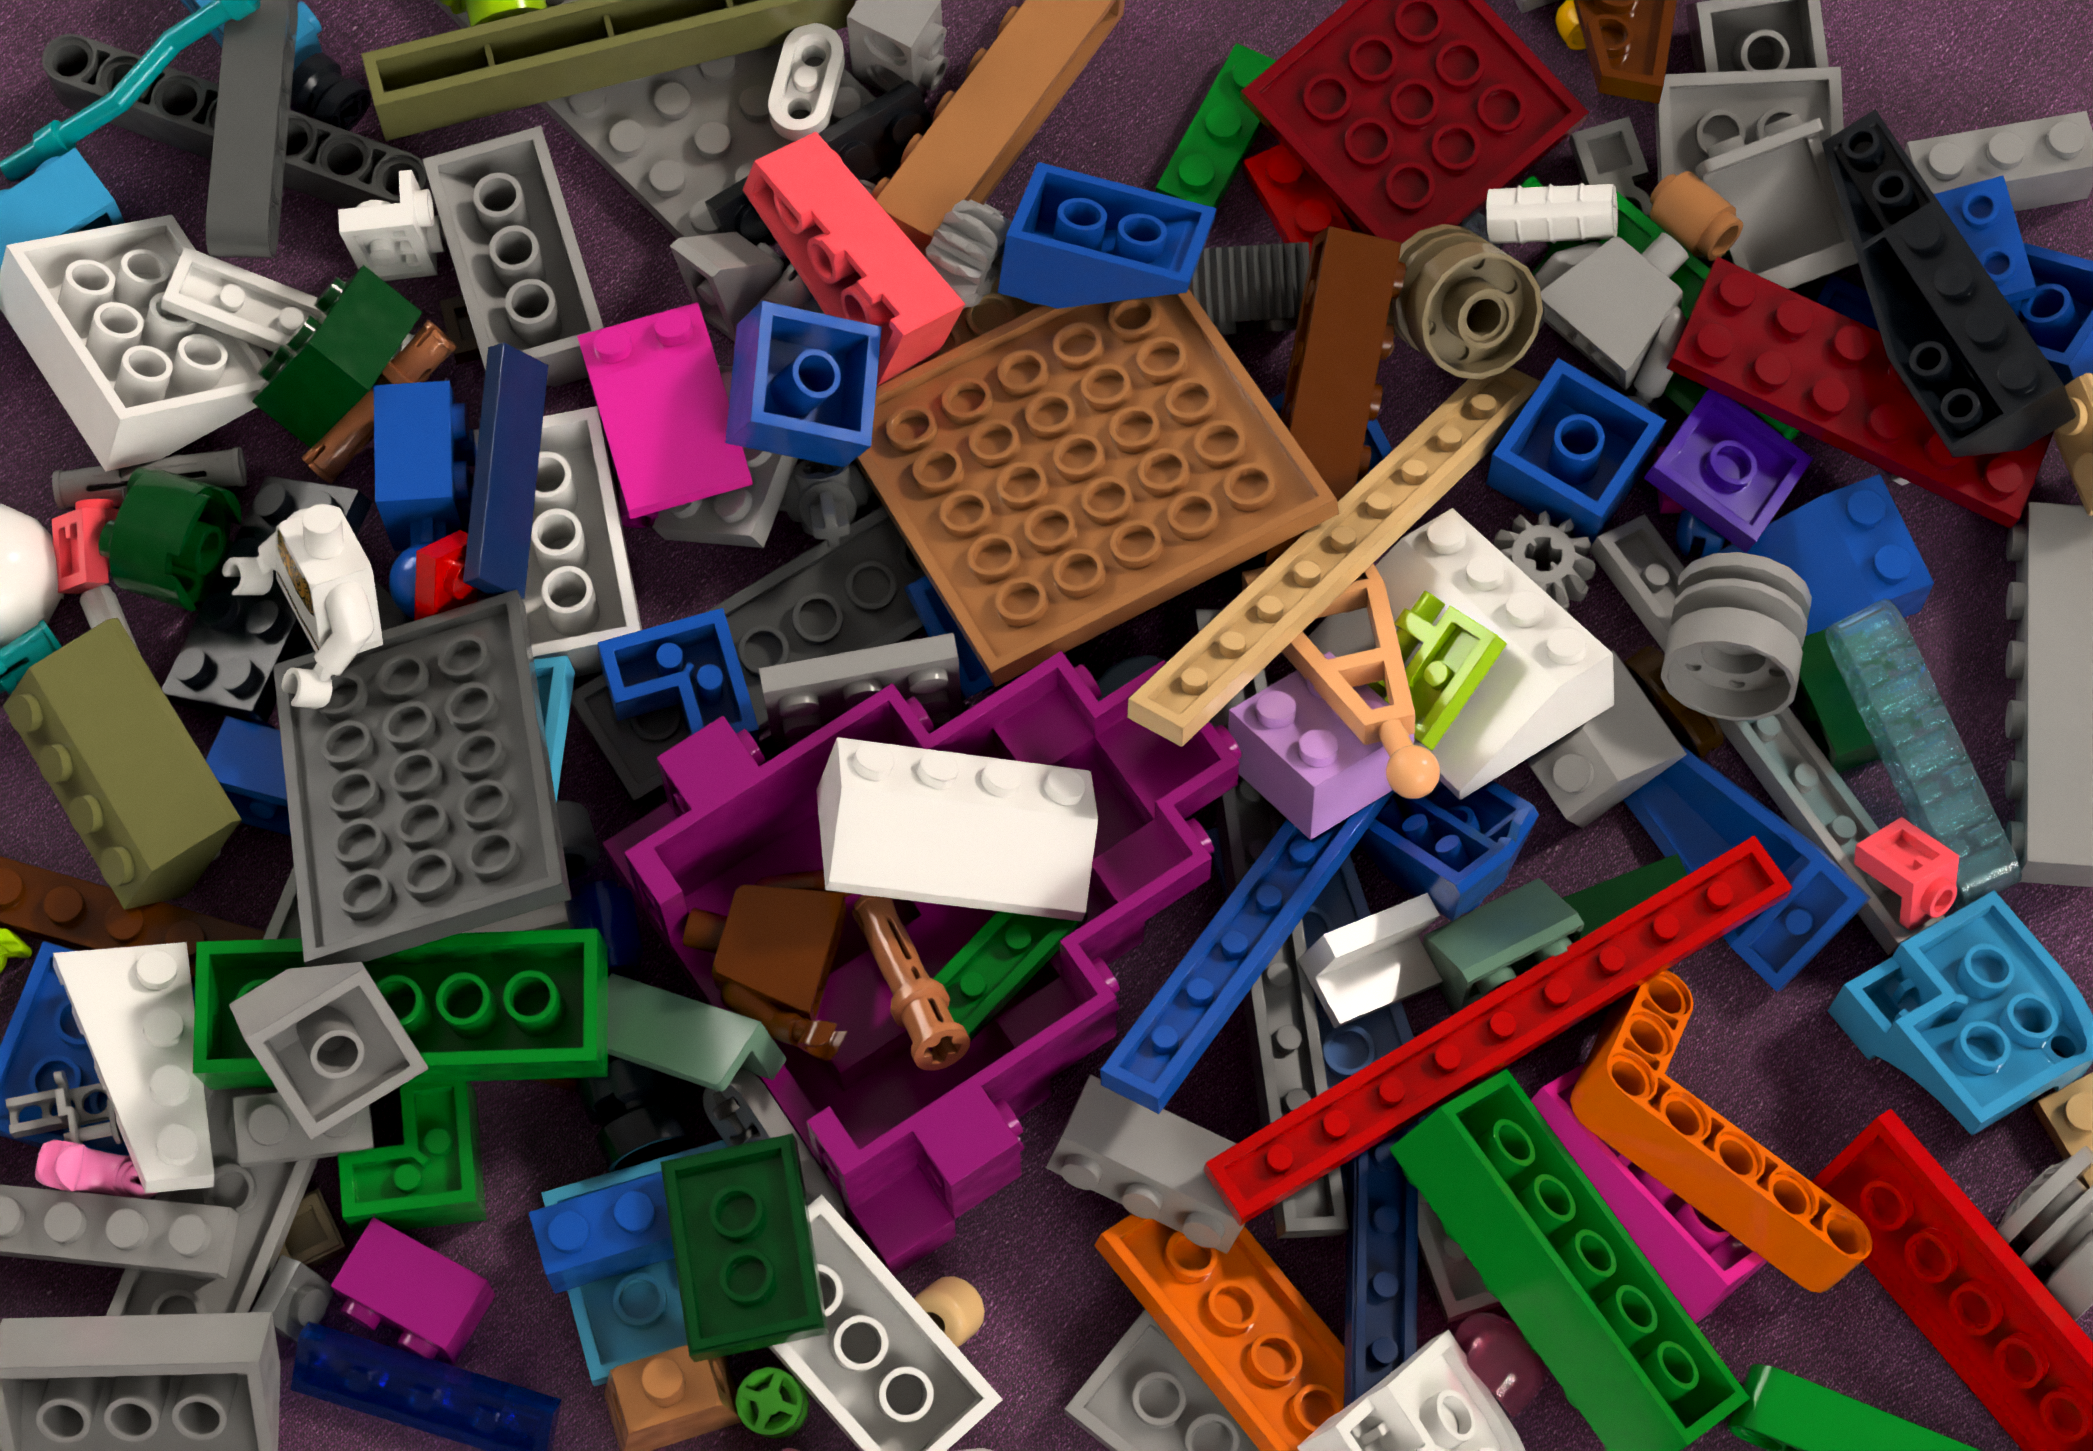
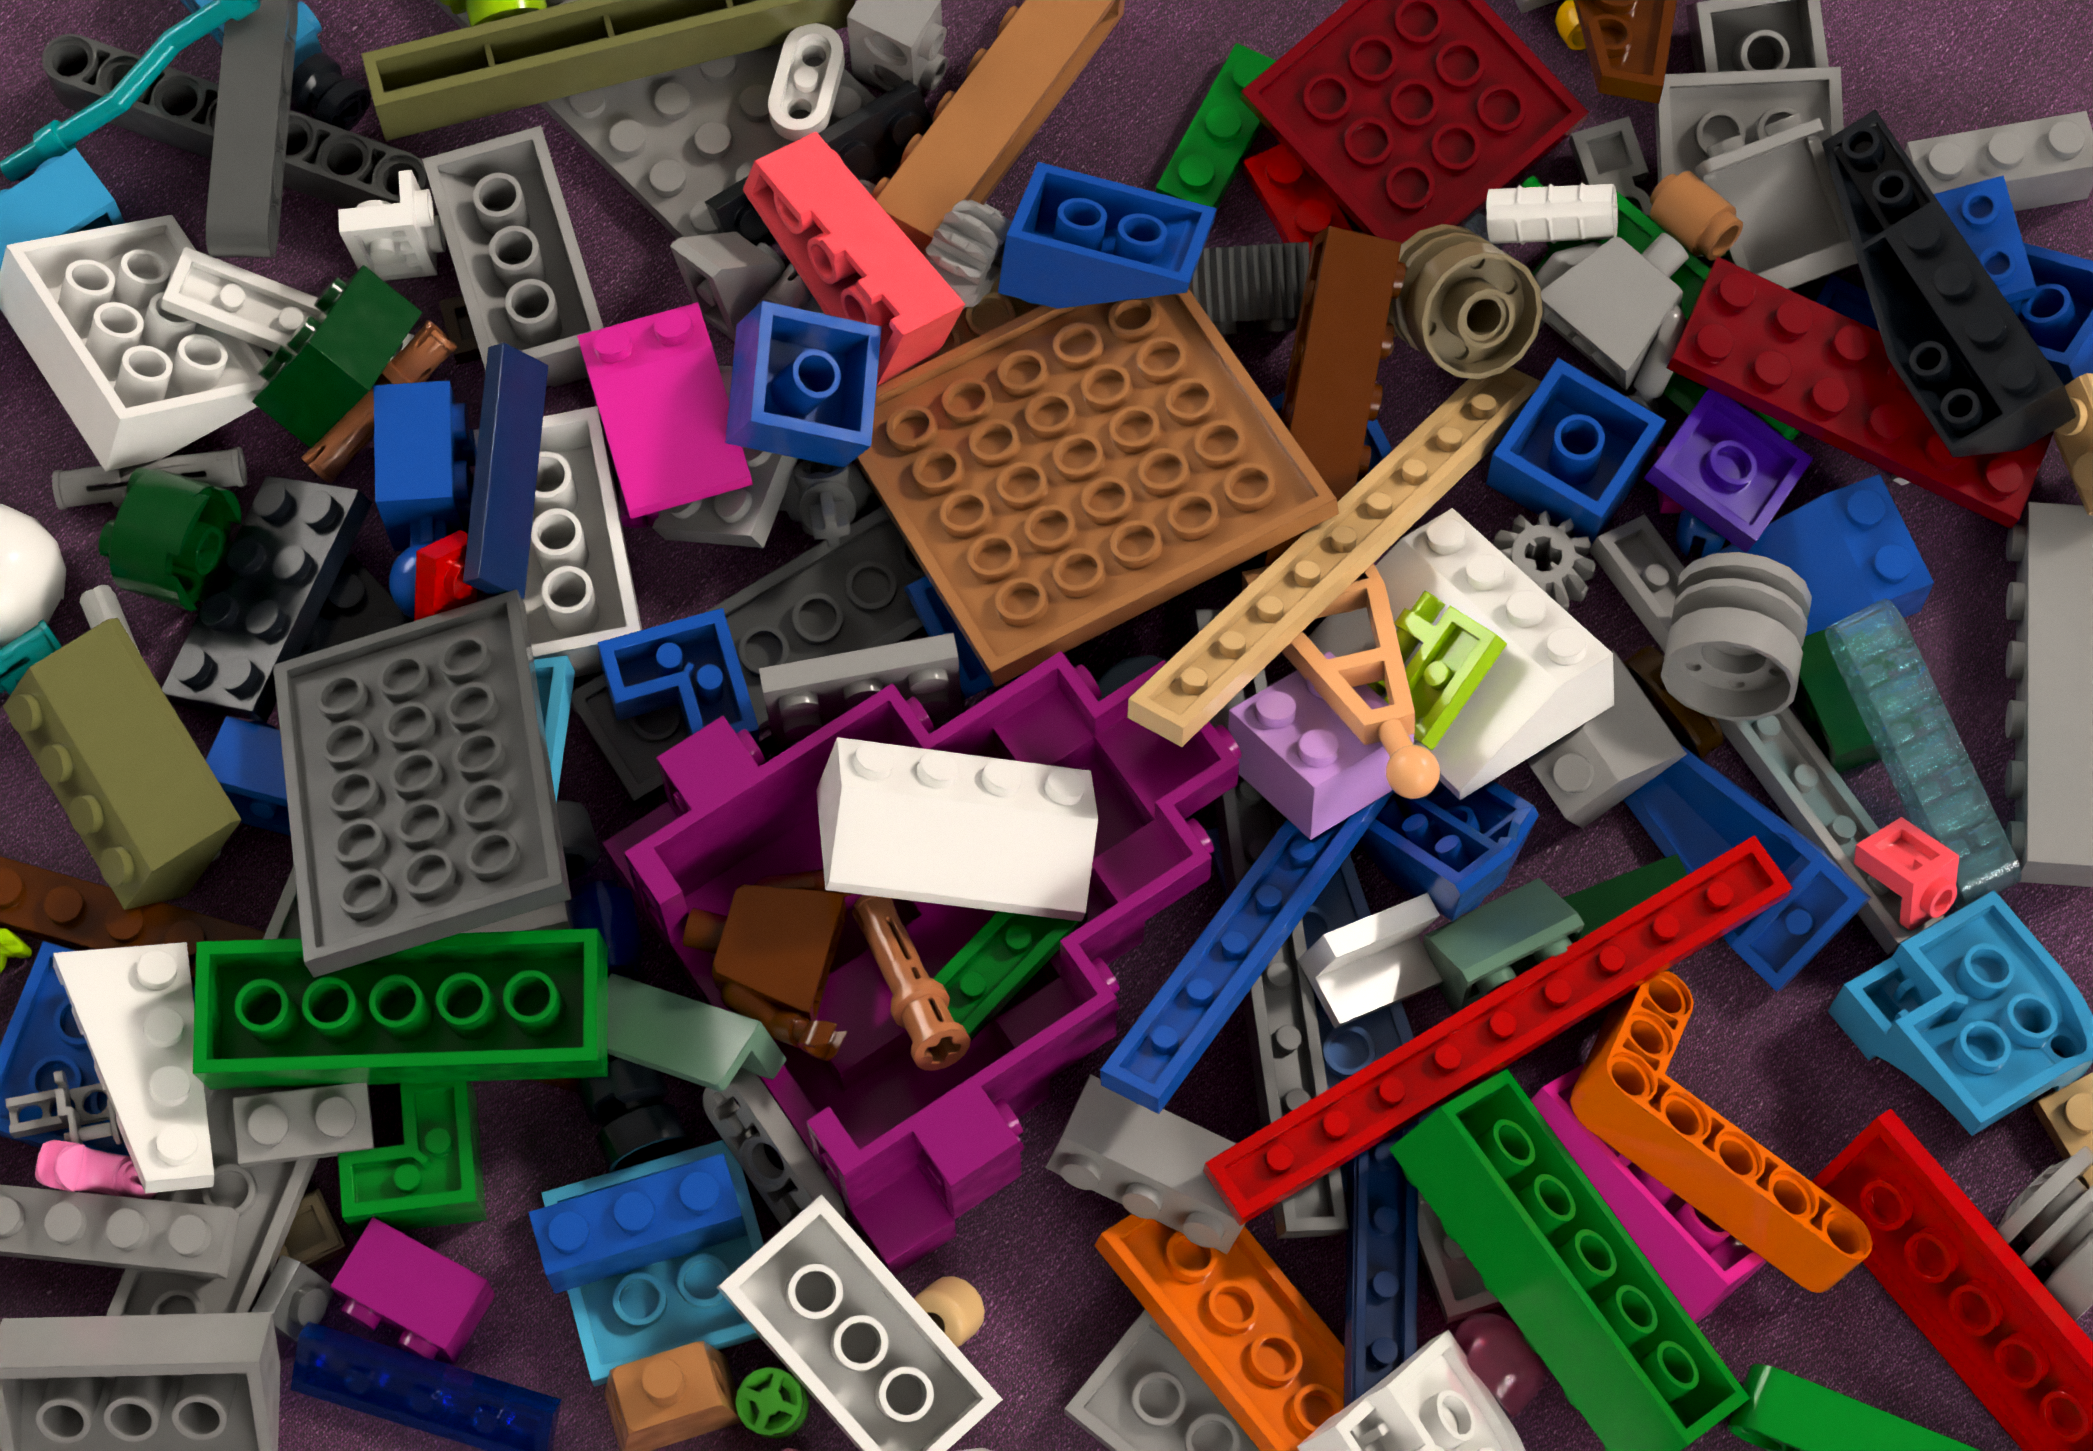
(77, 547): coral bracket -> none
(327, 588): white torso -> none
(327, 1041): light grey slope -> none
(743, 1248): dark green tile -> none

